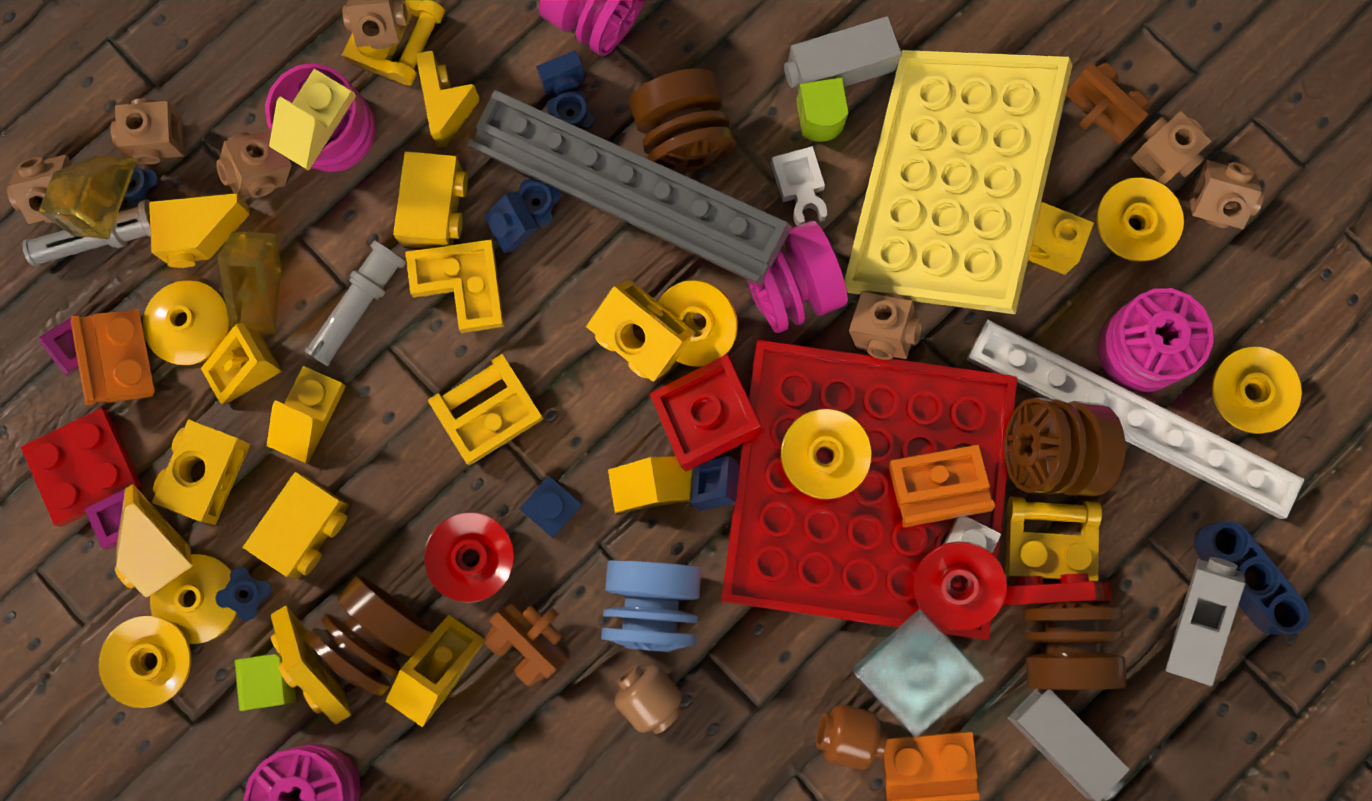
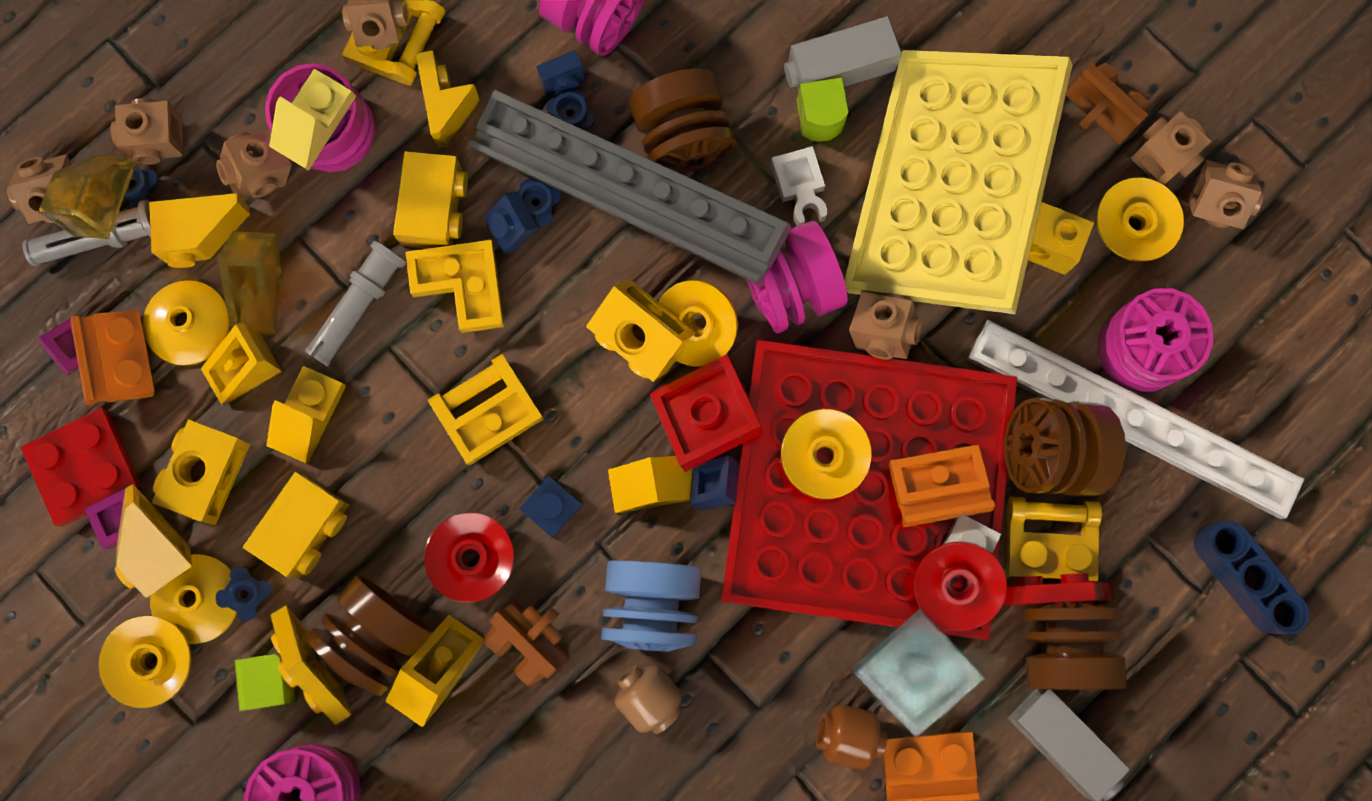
(1205, 620): light grey brick -> none
(1275, 386): yellow dish -> none

